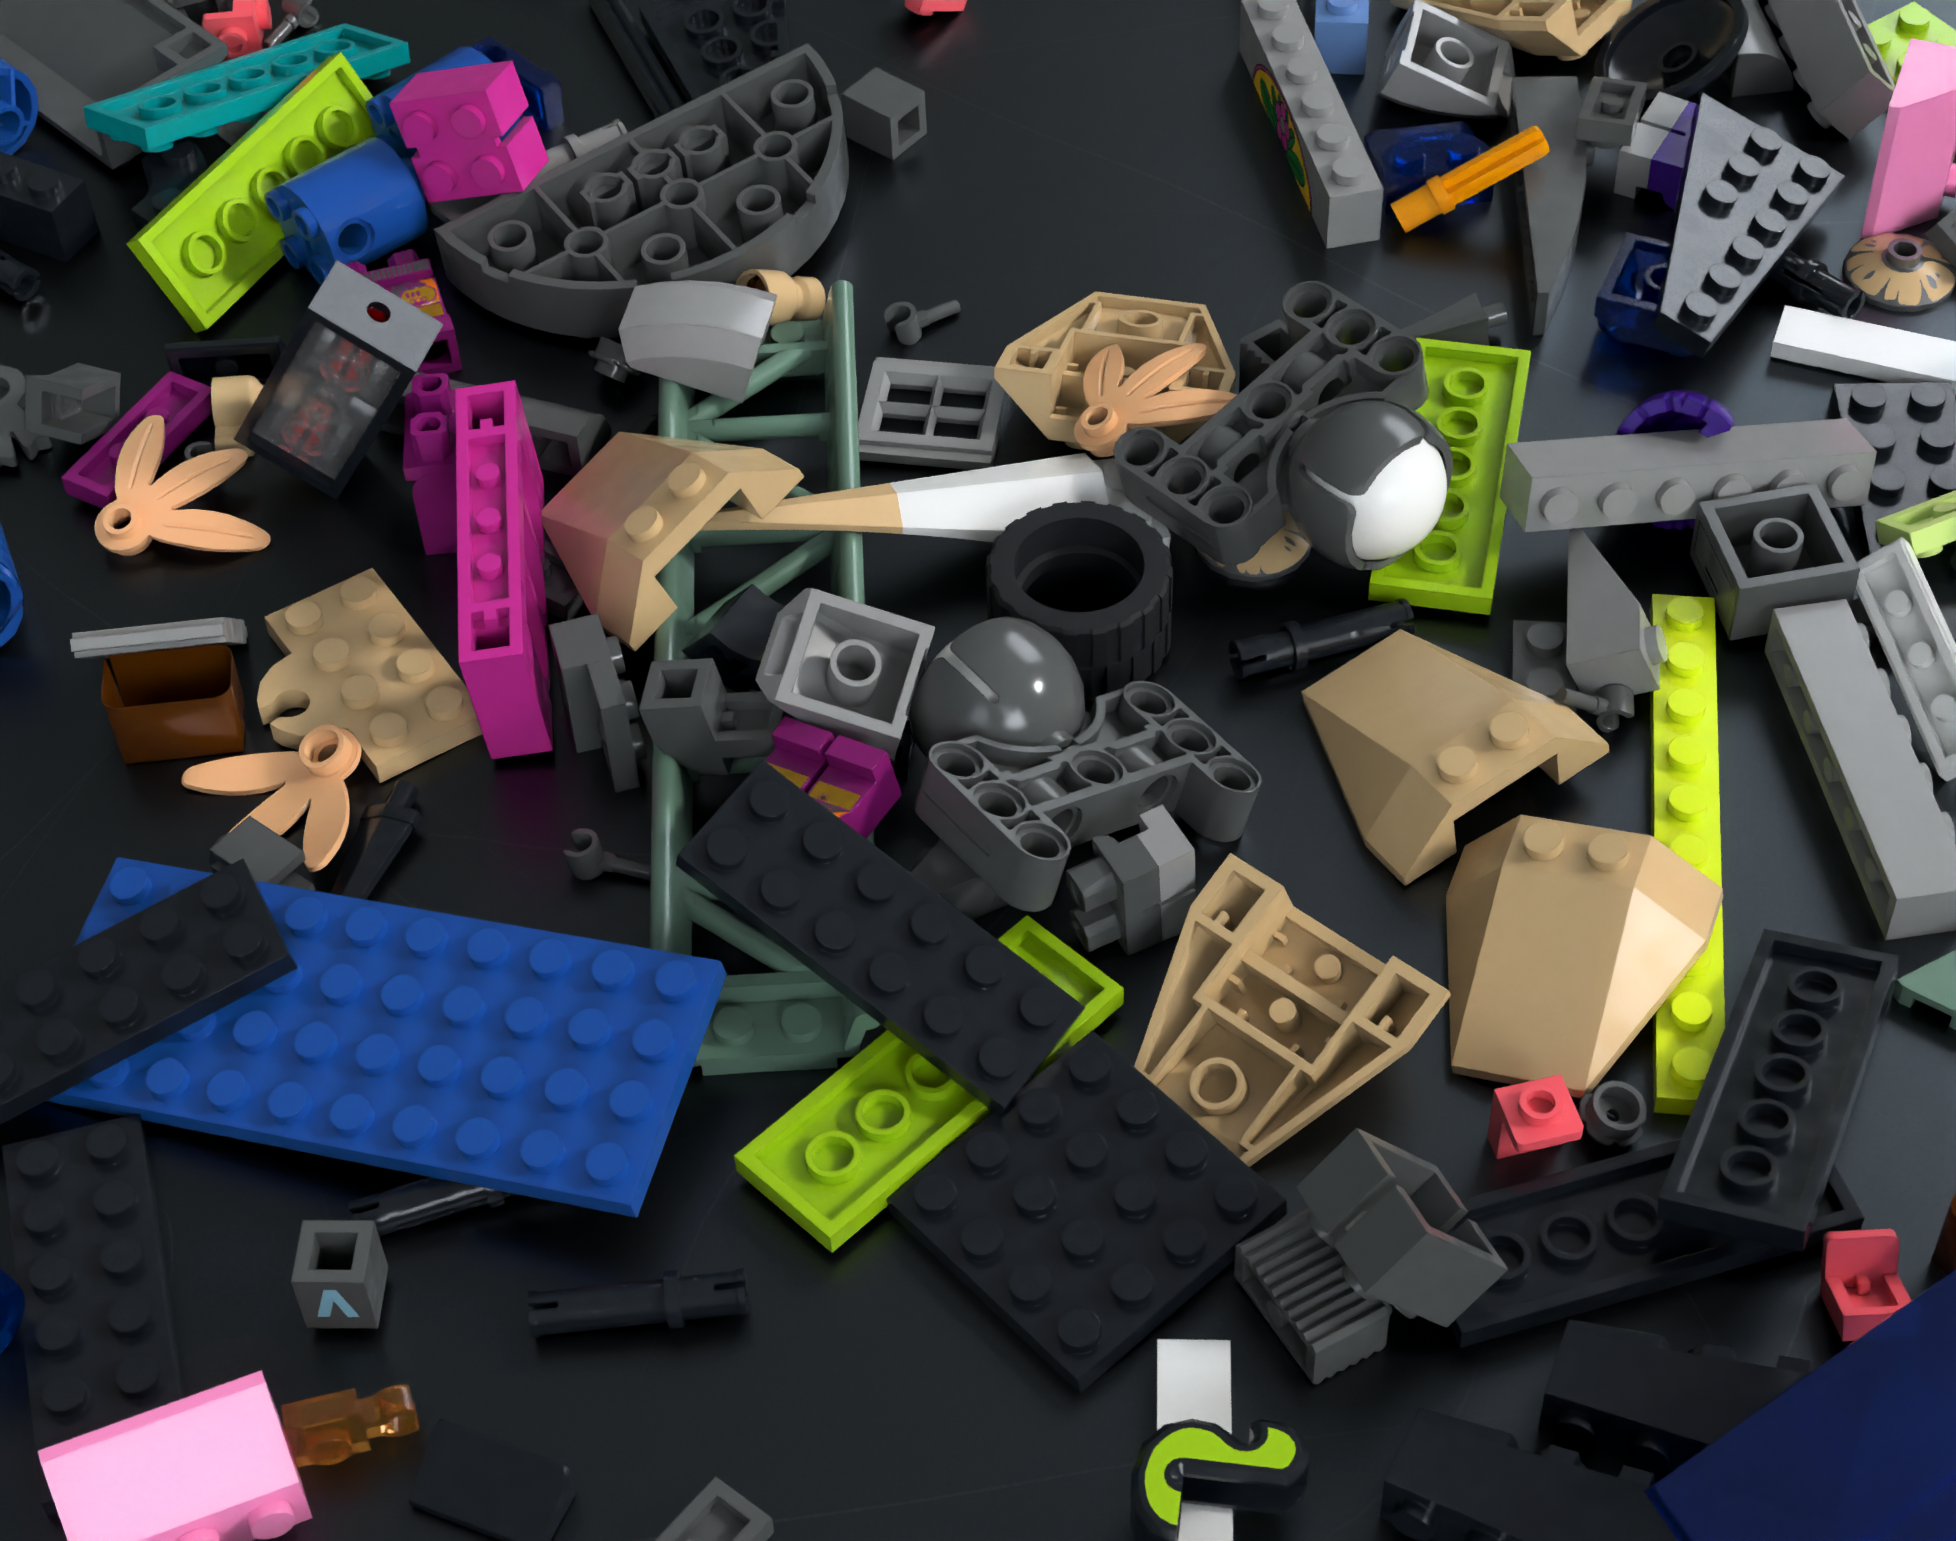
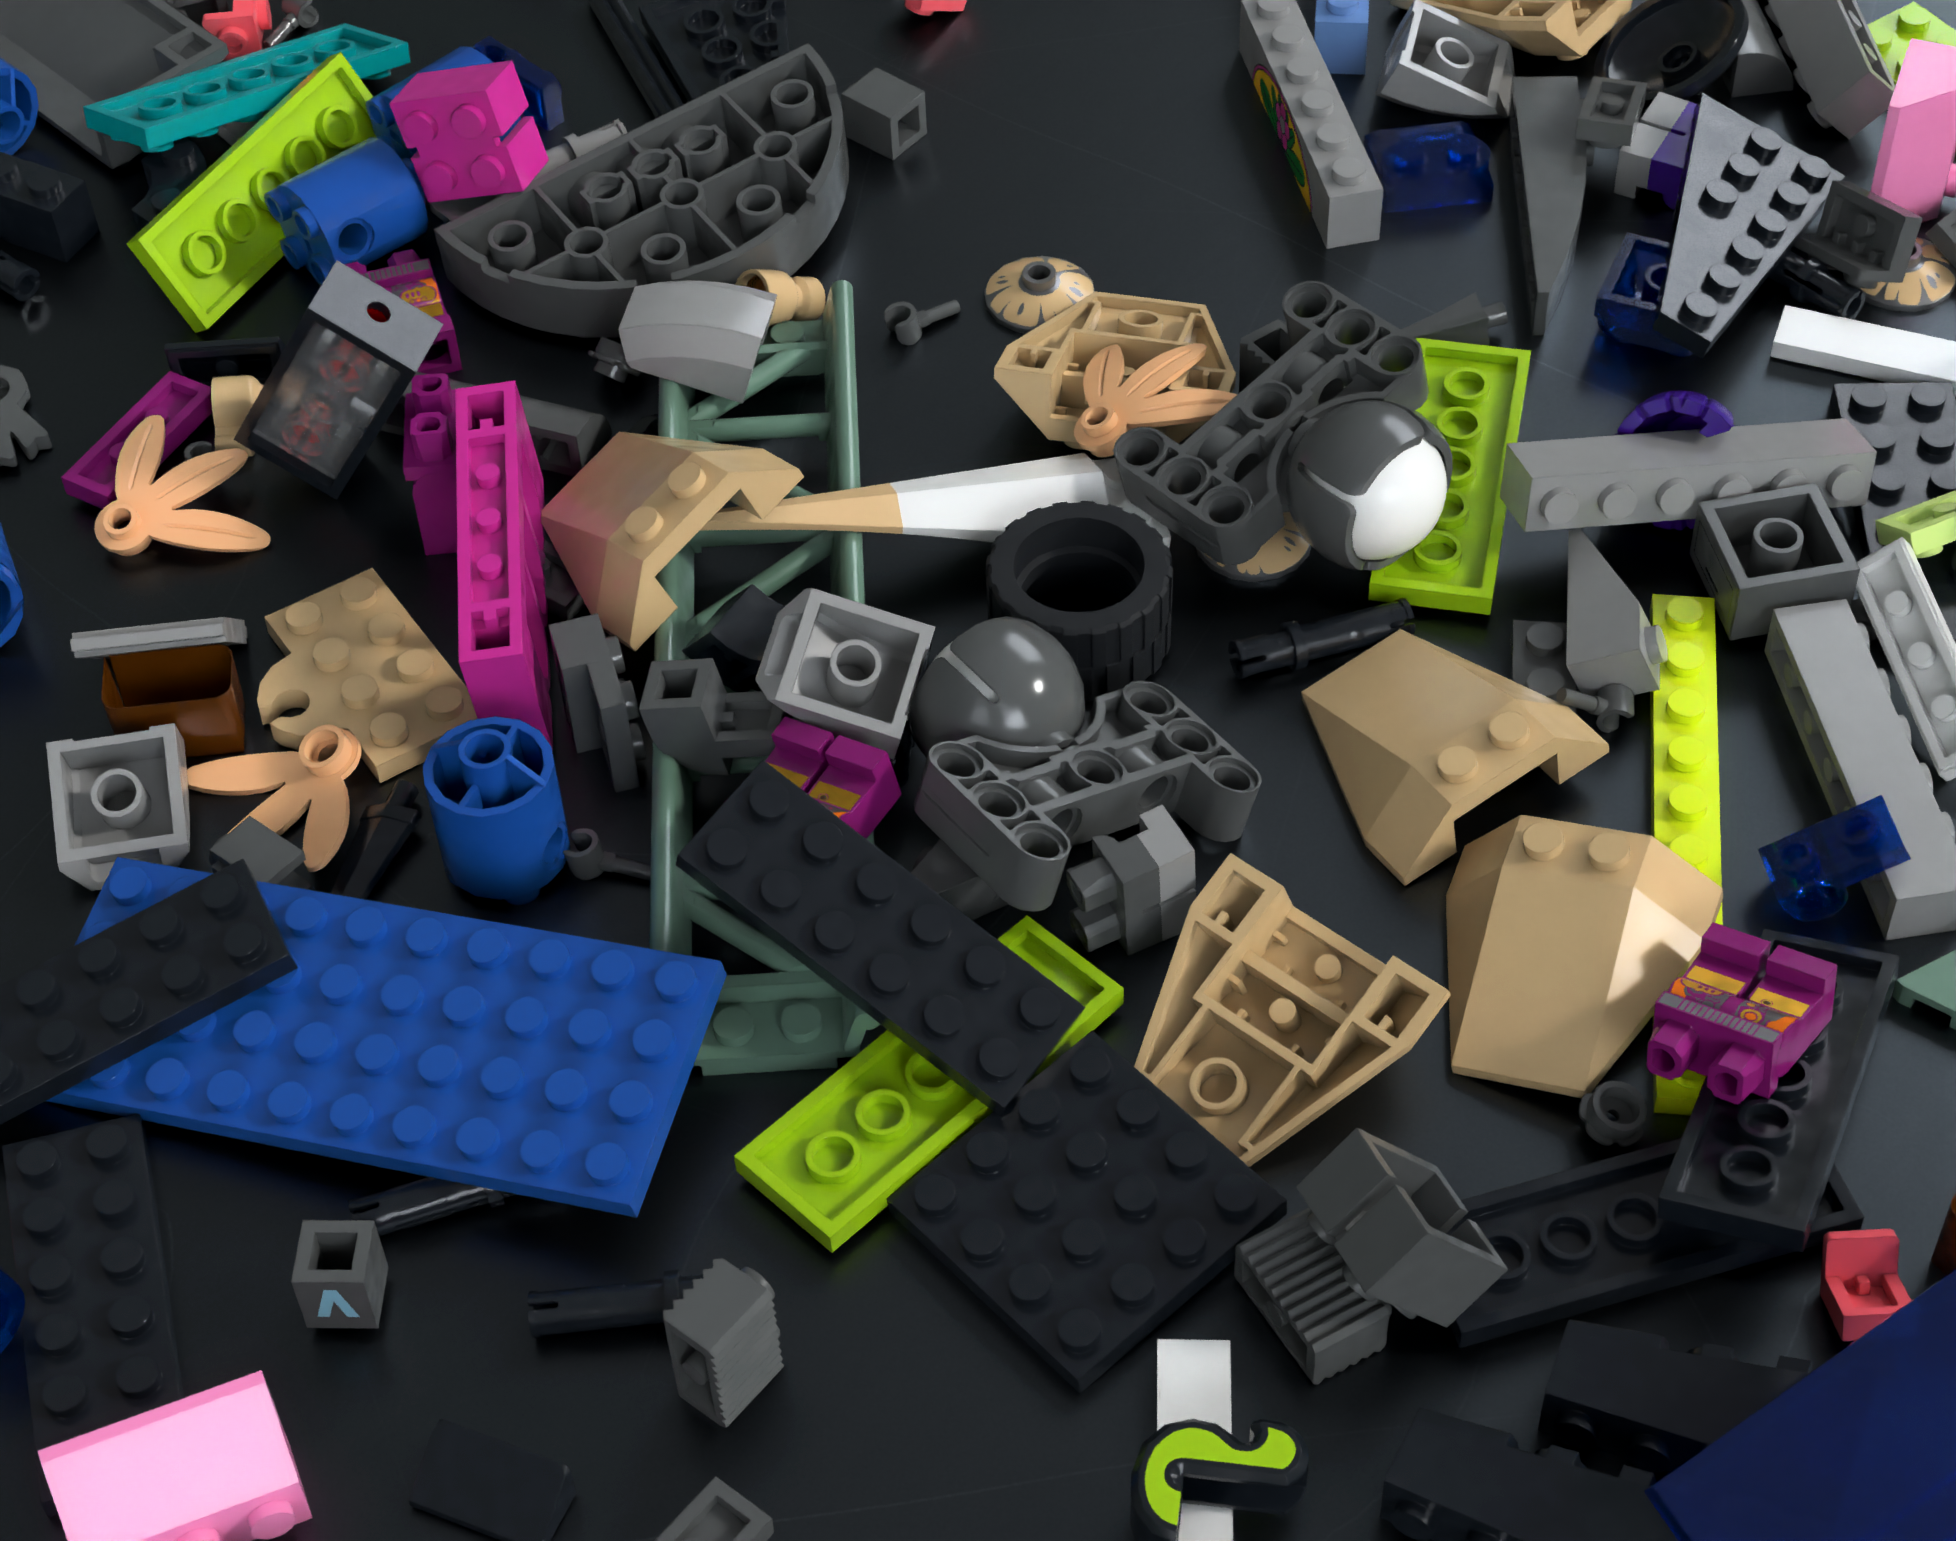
(72, 403): dark grey window -> none
(119, 800): none -> light grey slope
(340, 1424): clear orange plate -> none
(497, 808): none -> blue cylinder
(724, 1340): none -> dark grey brick
(926, 448): light grey piece -> none
(1034, 291): none -> tan dish
(1470, 178): light orange axle -> none
(1532, 1117): coral bracket -> none
(1741, 1014): none -> magenta hips
(1820, 861): none -> clear blue plate
(1862, 236): none -> dark grey bracket

